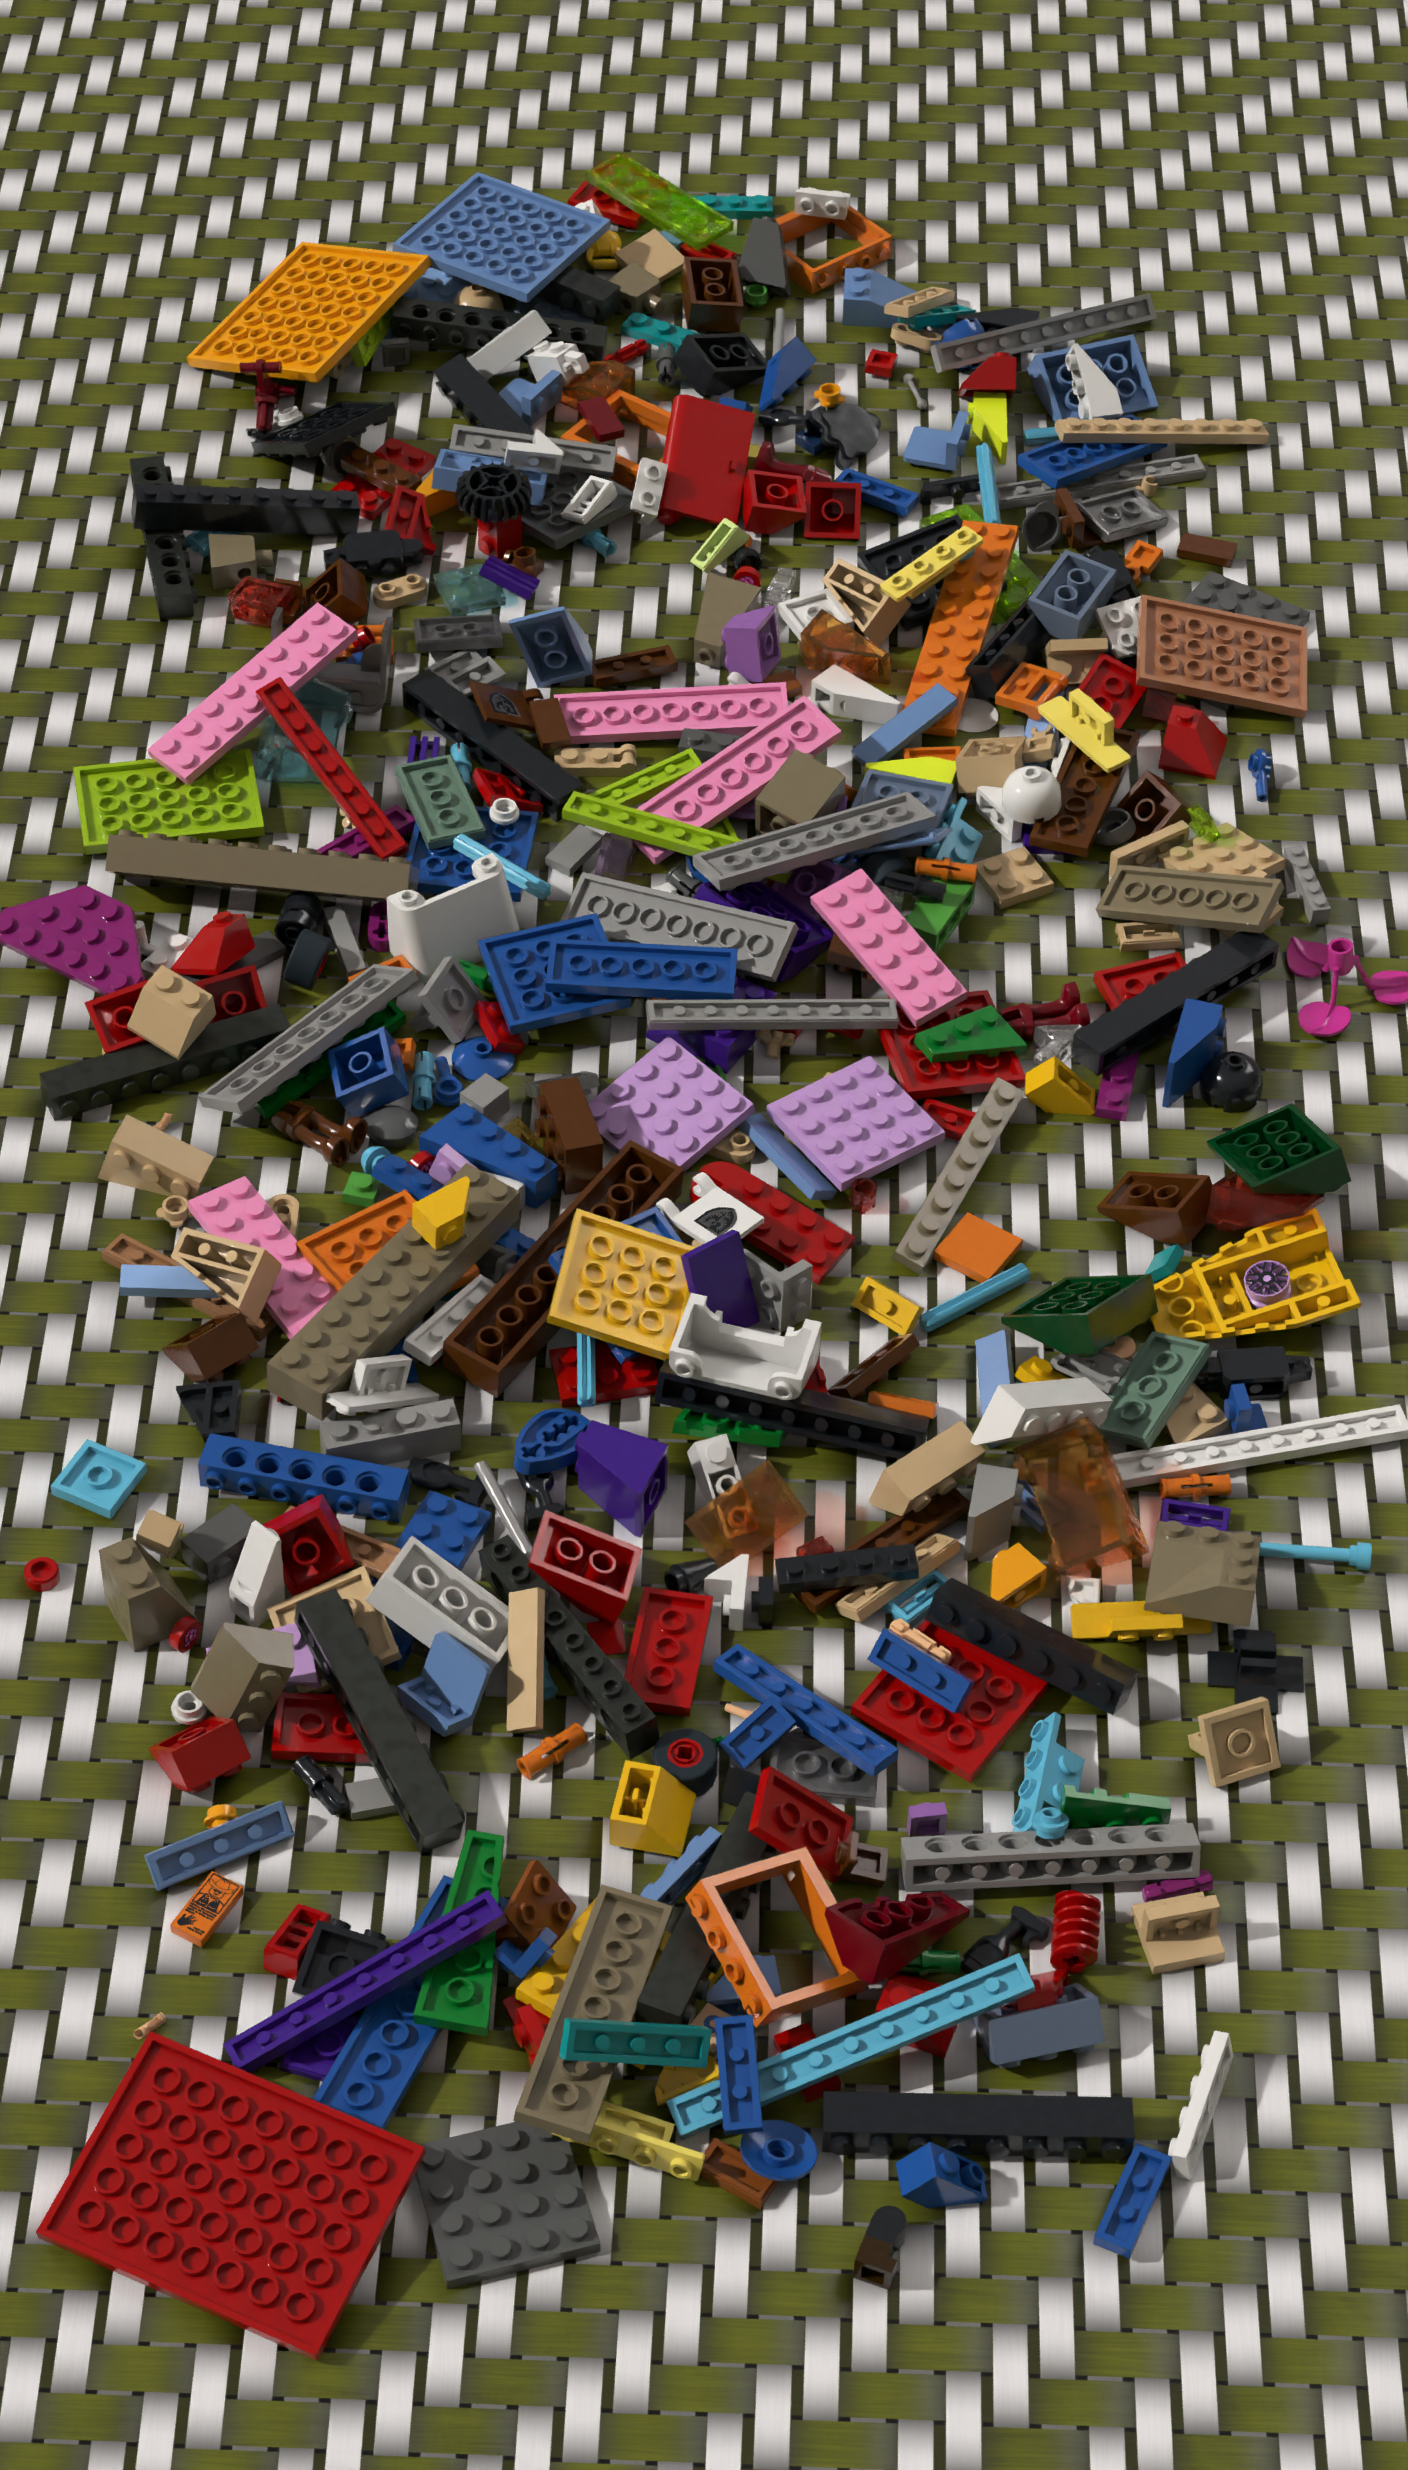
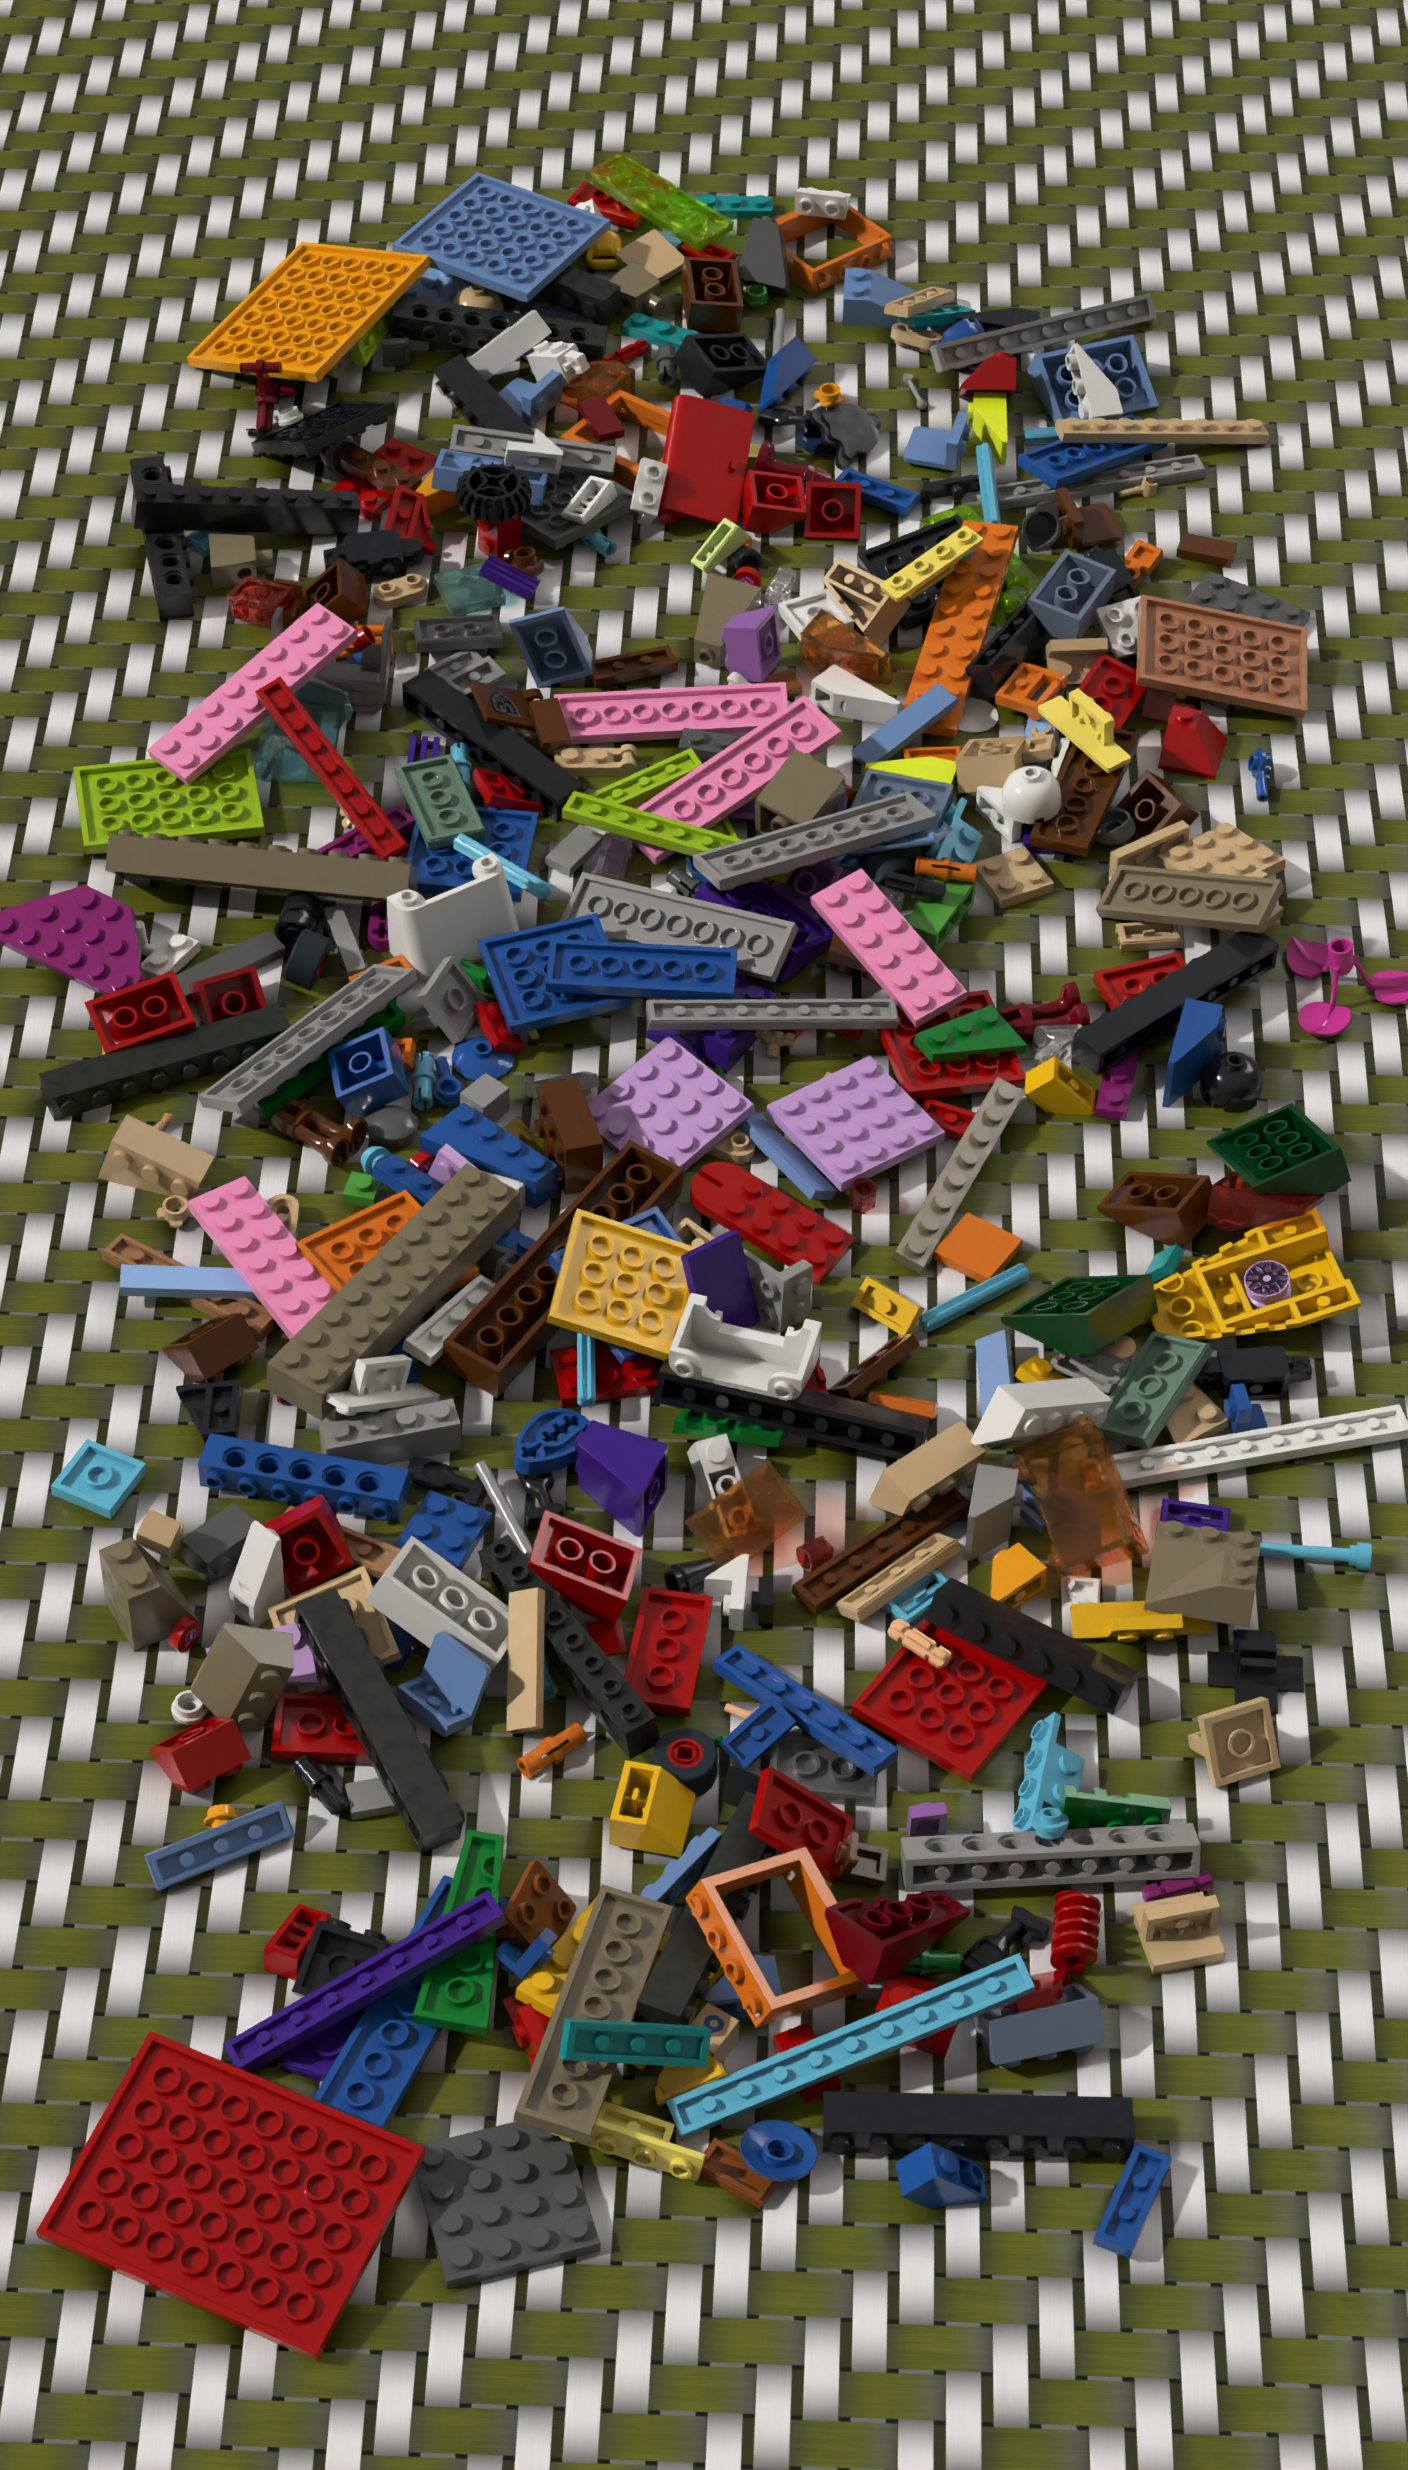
(41, 1574): red tile -> none
(147, 2027): light nougat leg -> none
(171, 1012): tan slope -> none
(206, 1909): orange tile -> none
(216, 946): red slope -> none
(229, 1268): tan wedge -> none
(443, 1214): yellow slope -> none
(504, 811): white plate -> none
(712, 1213): white flag -> none
(738, 2074): blue plate -> none
(847, 1568): black plate -> none
(881, 363): red plate -> none
(882, 2238): leg -> none
(921, 1670): blue plate -> none
(1121, 514): flat silver tile -> none
(1203, 824): clear neon green plate -> none
(1204, 2095): white plate -> none
(1217, 1484): orange pin -> none
(1306, 885): light grey piece -> none

